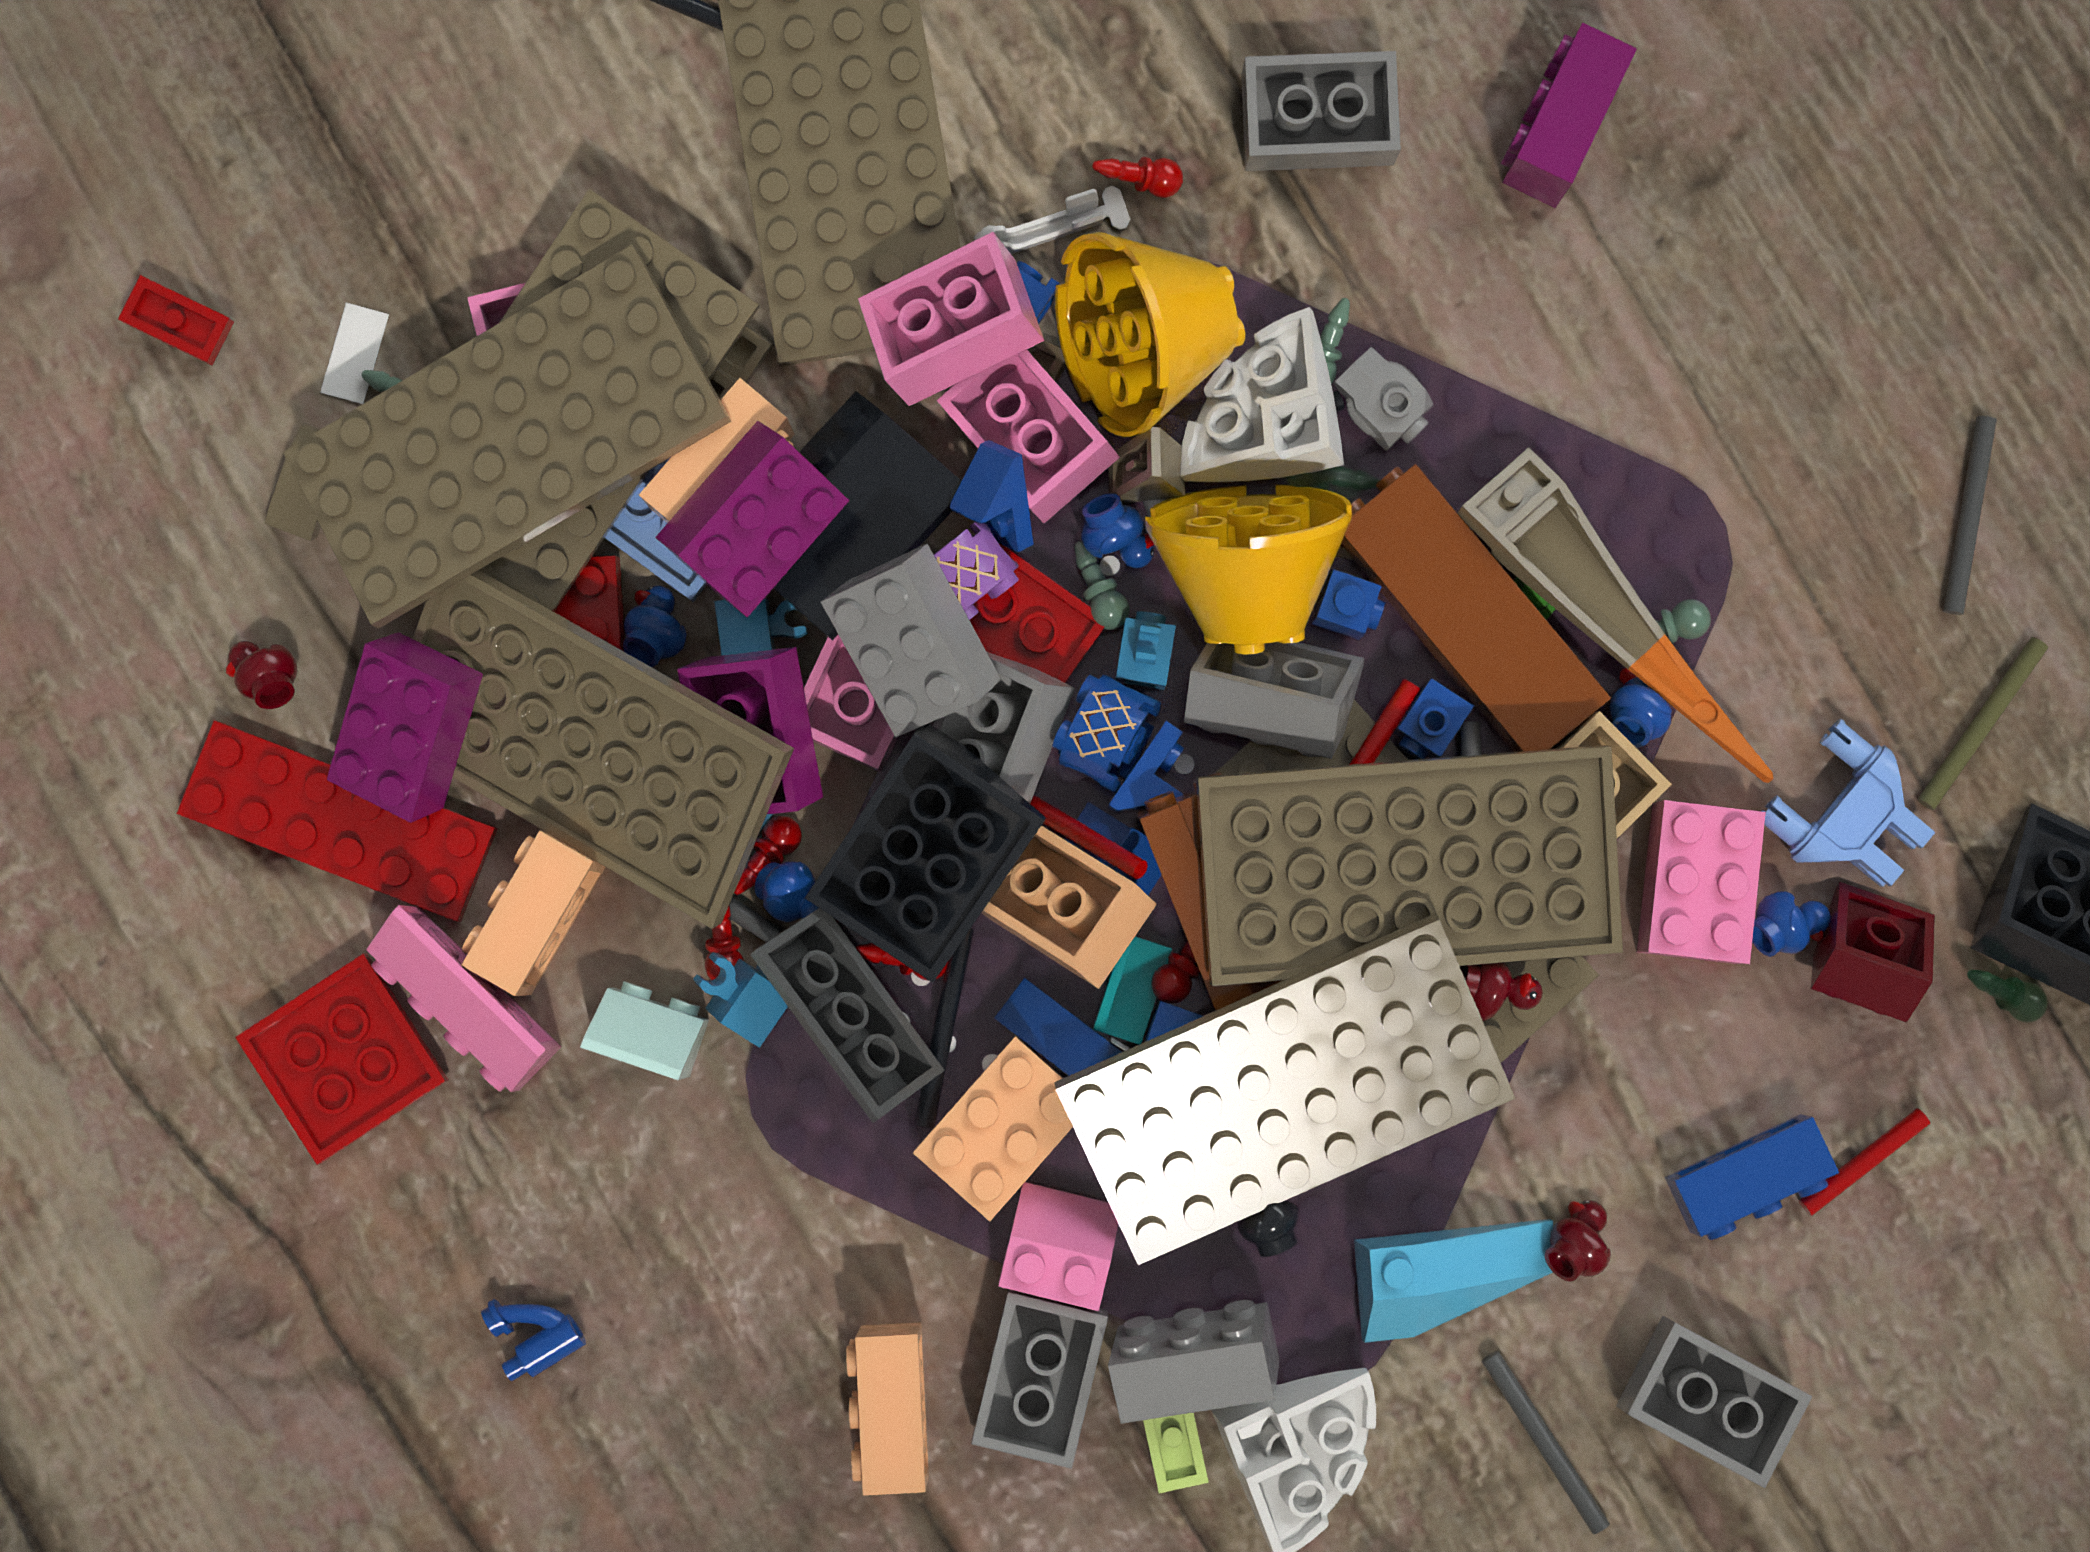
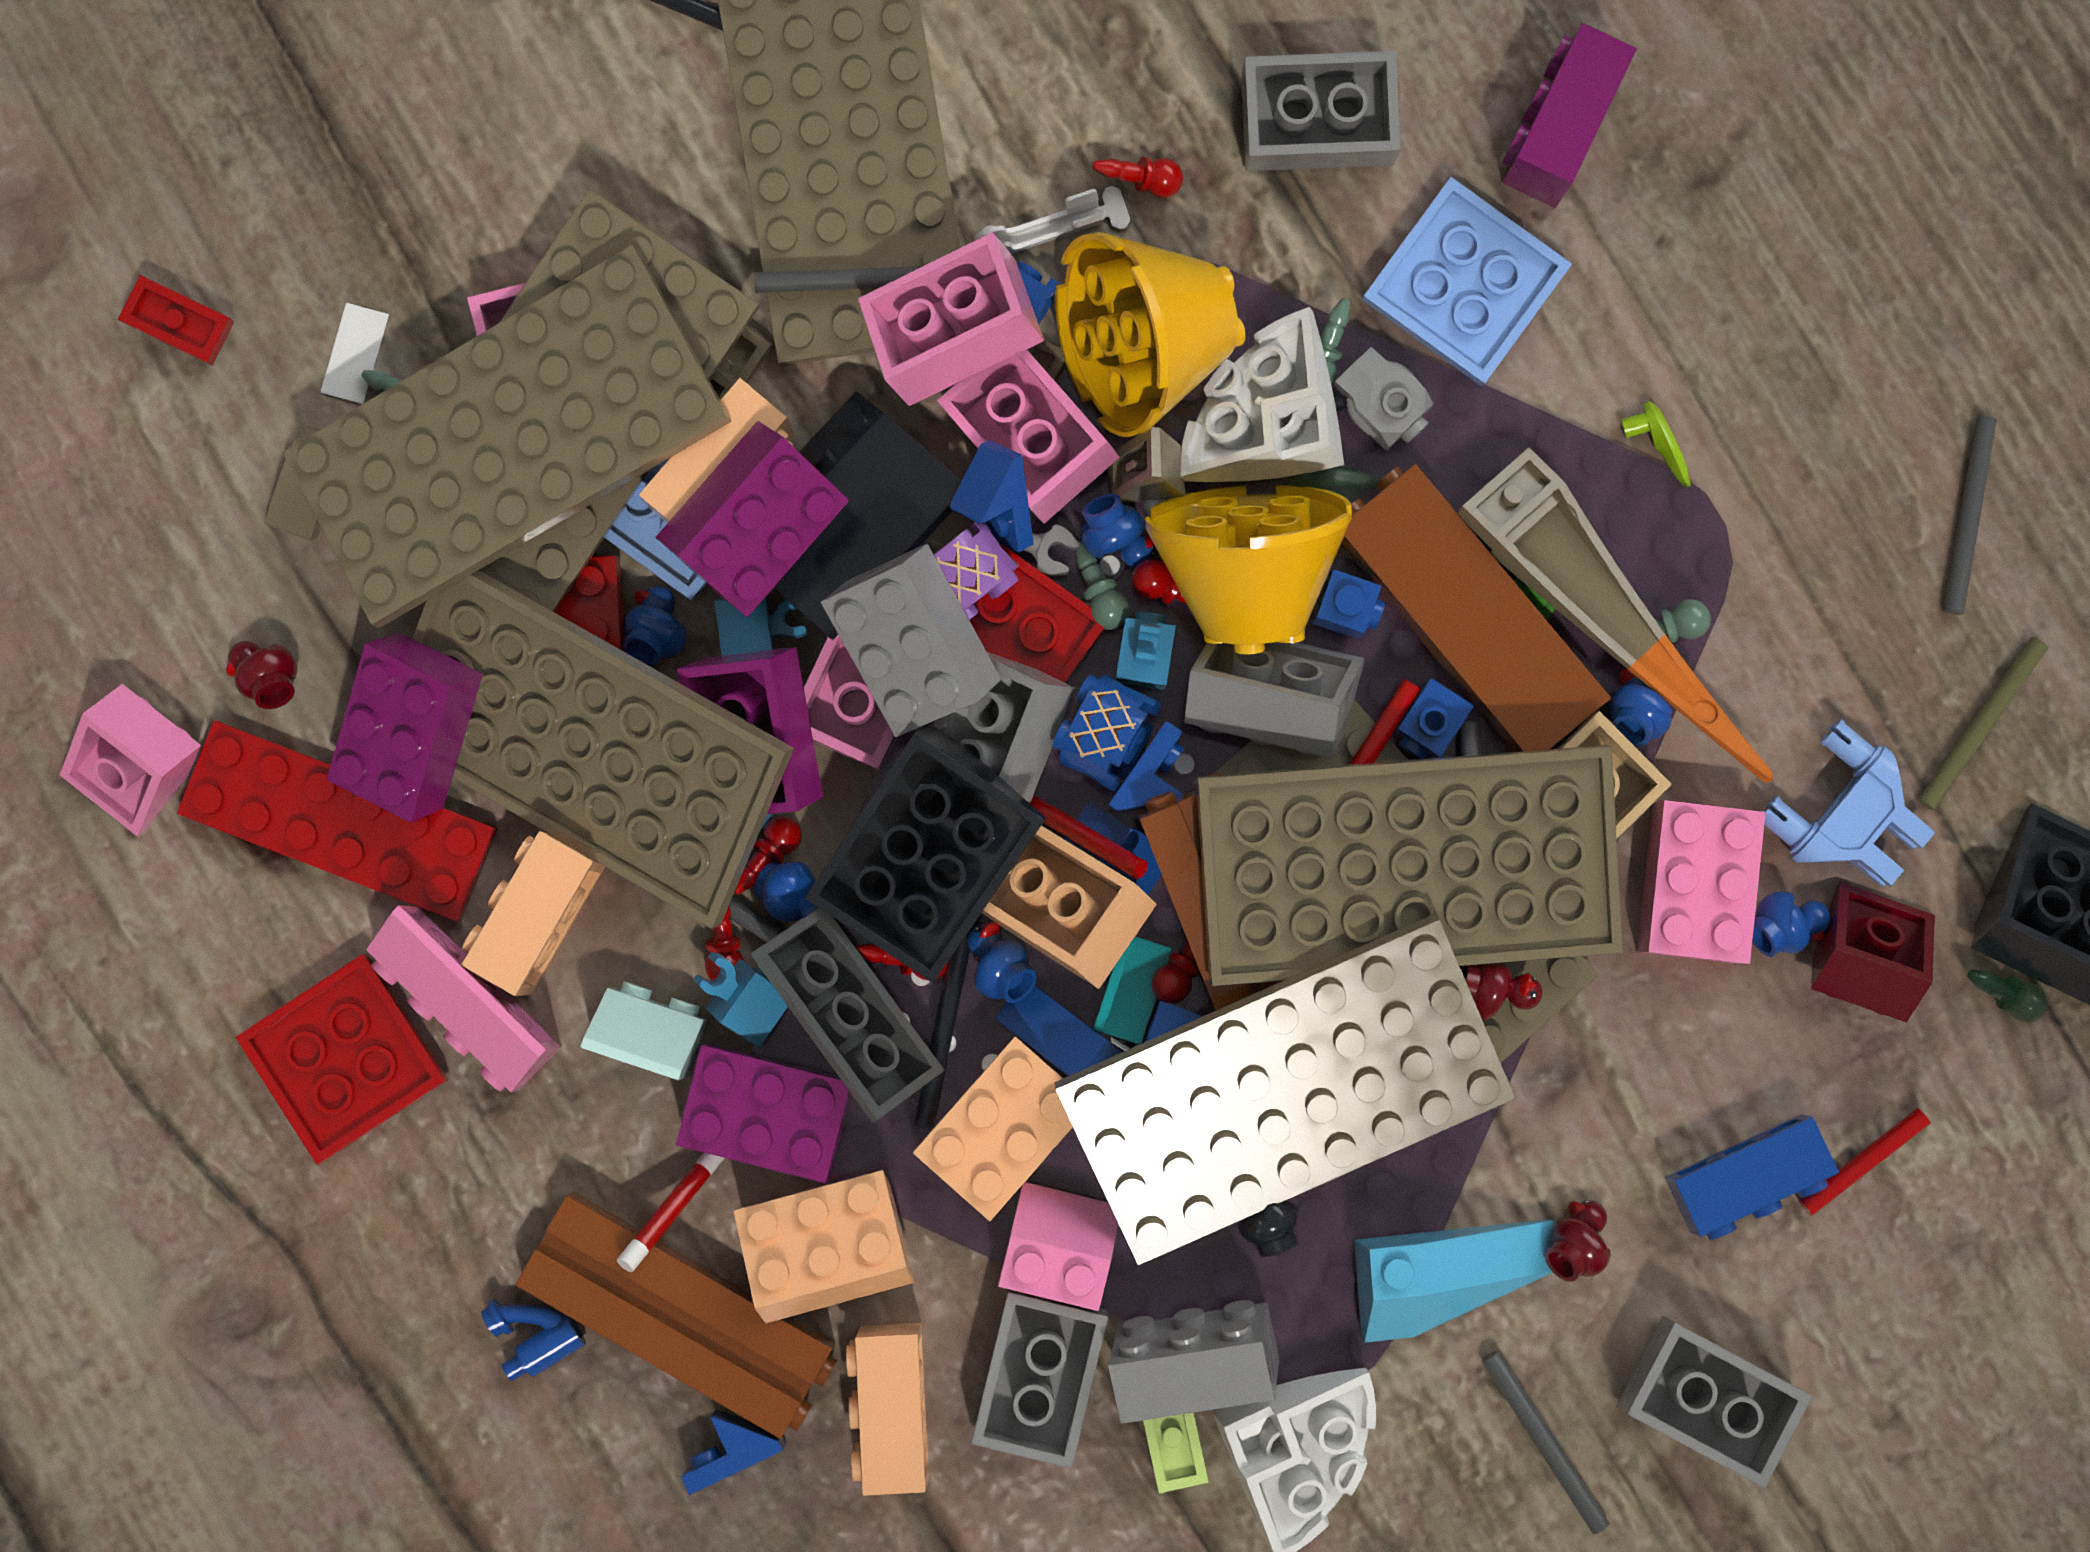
(128, 758): none -> bright pink slope
(668, 1211): none -> red bar
(677, 1317): none -> dark orange brick
(743, 1444): none -> blue slope
(764, 1113): none -> magenta brick
(823, 1246): none -> light nougat brick
(828, 279): none -> dark grey bar
(1003, 965): none -> blue animal
(1043, 542): none -> light grey bar
(1154, 580): none -> red bar
(1466, 281): none -> light blue plate
(1663, 438): none -> lime bar

